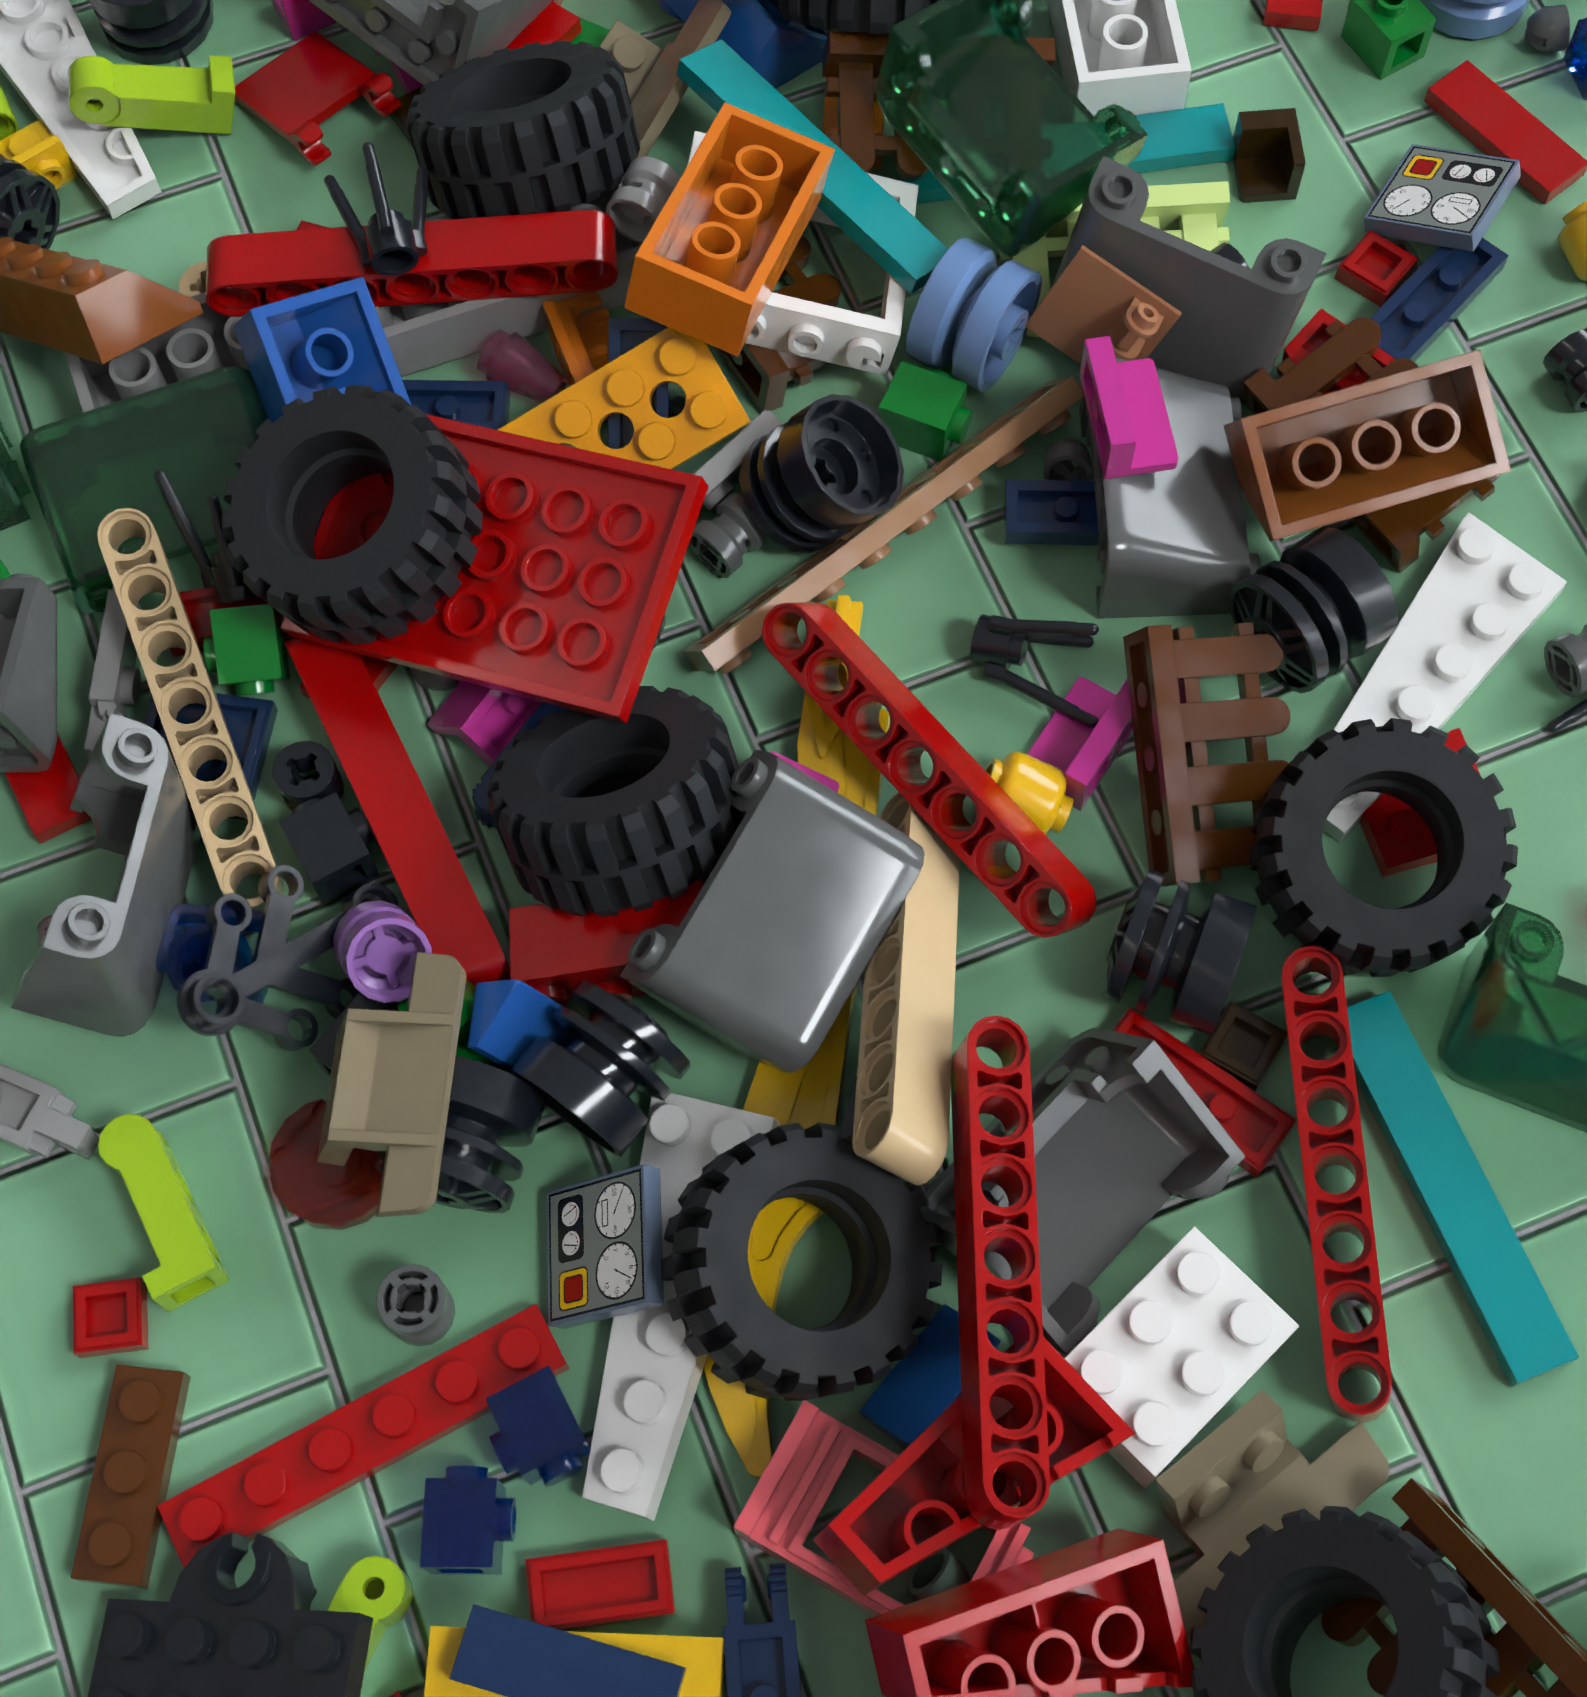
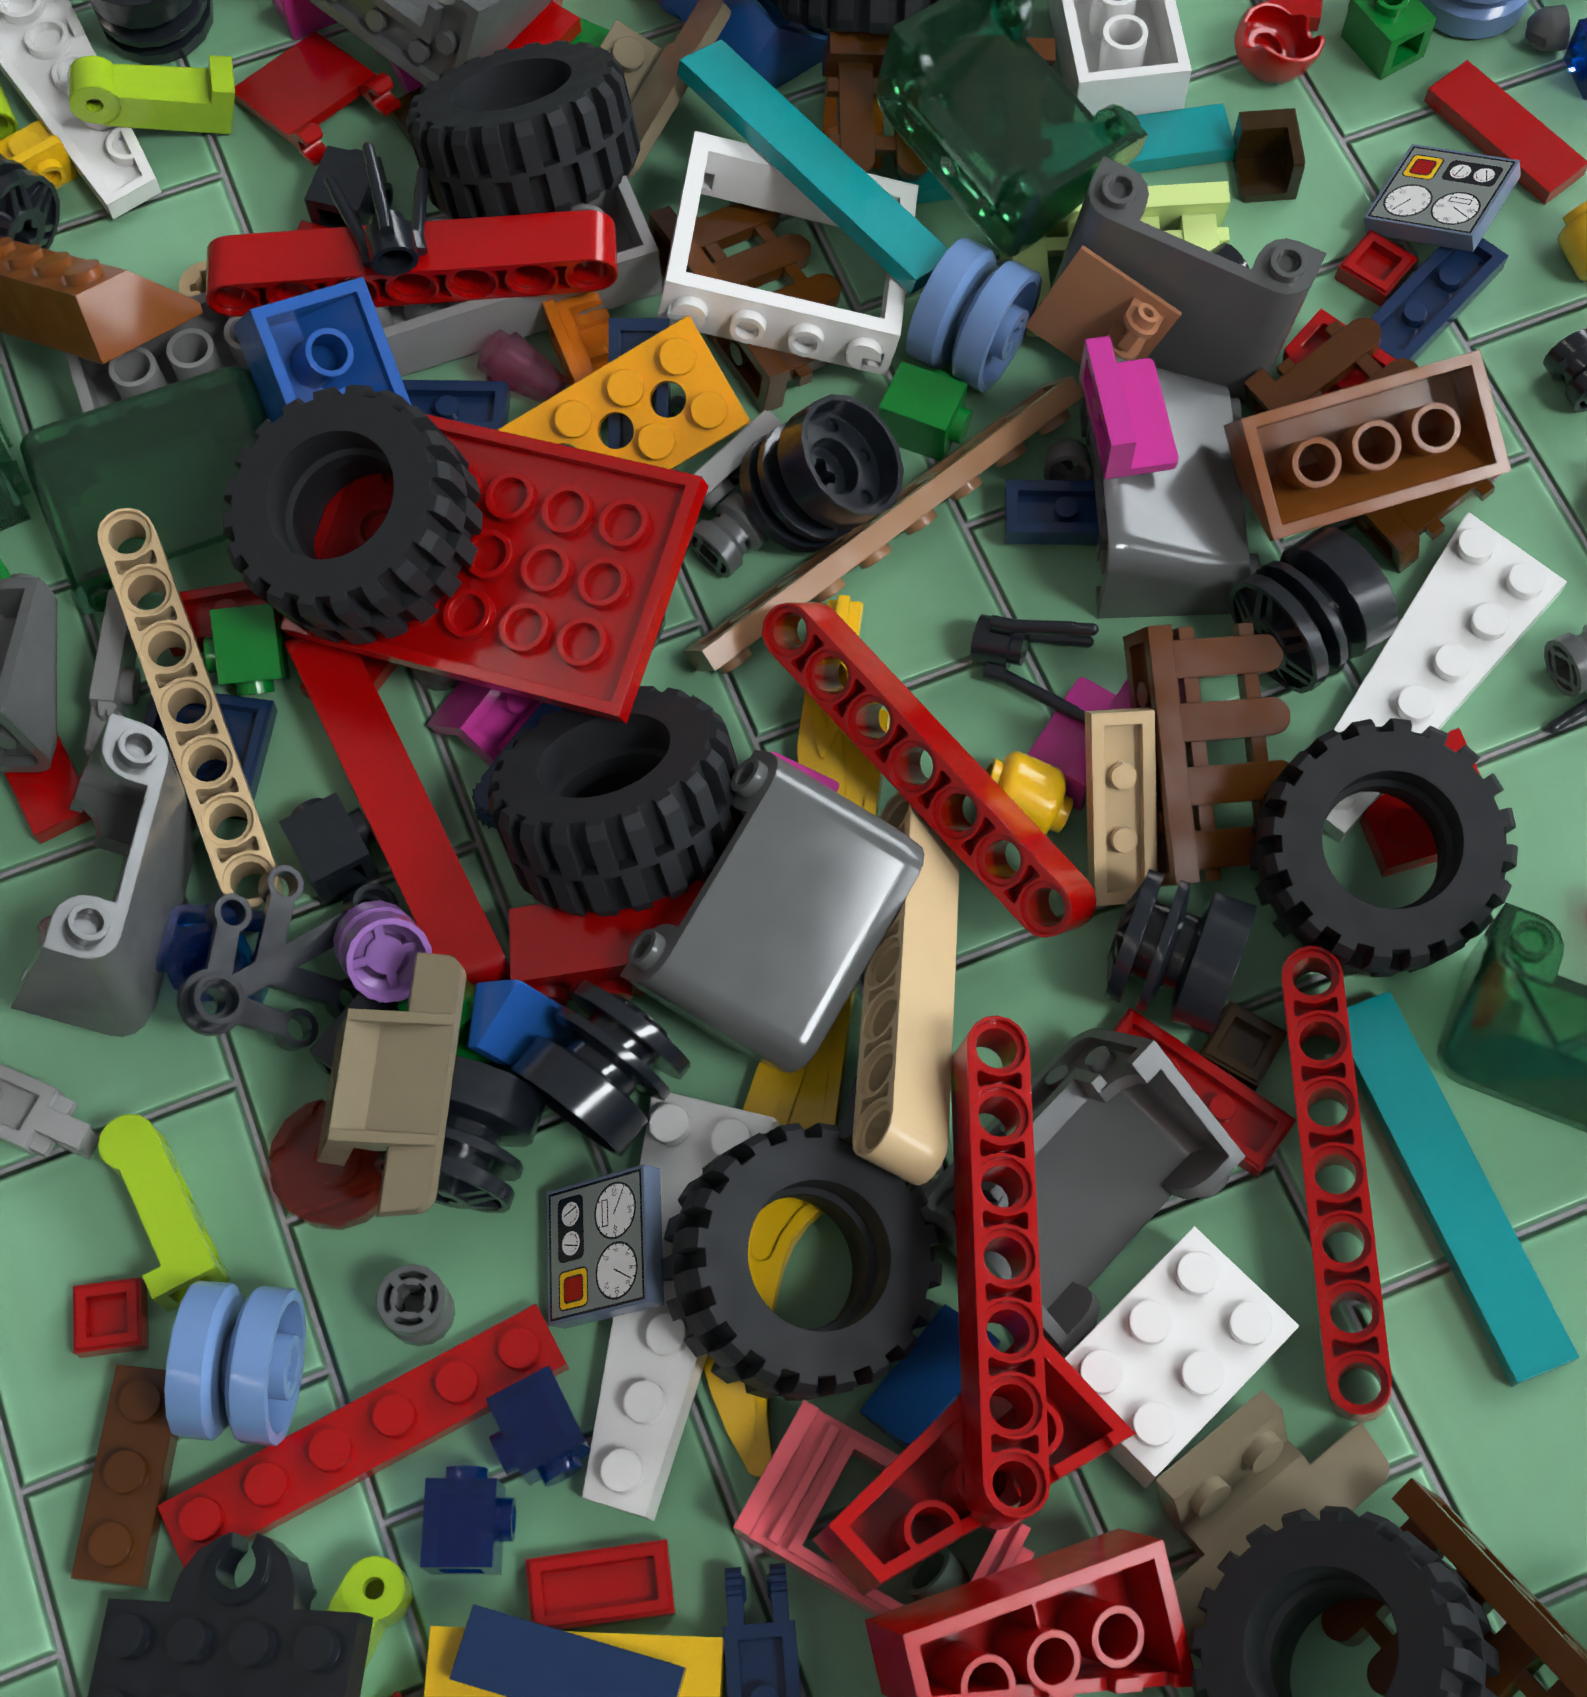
(220, 576): black plant -> none
(235, 1363): none -> medium blue wheel
(305, 757): black wheel -> none
(351, 174): none -> black brick
(643, 194): light grey wheel -> none
(728, 229): orange brick -> none
(1120, 801): none -> tan plate
(1276, 43): none -> red hair

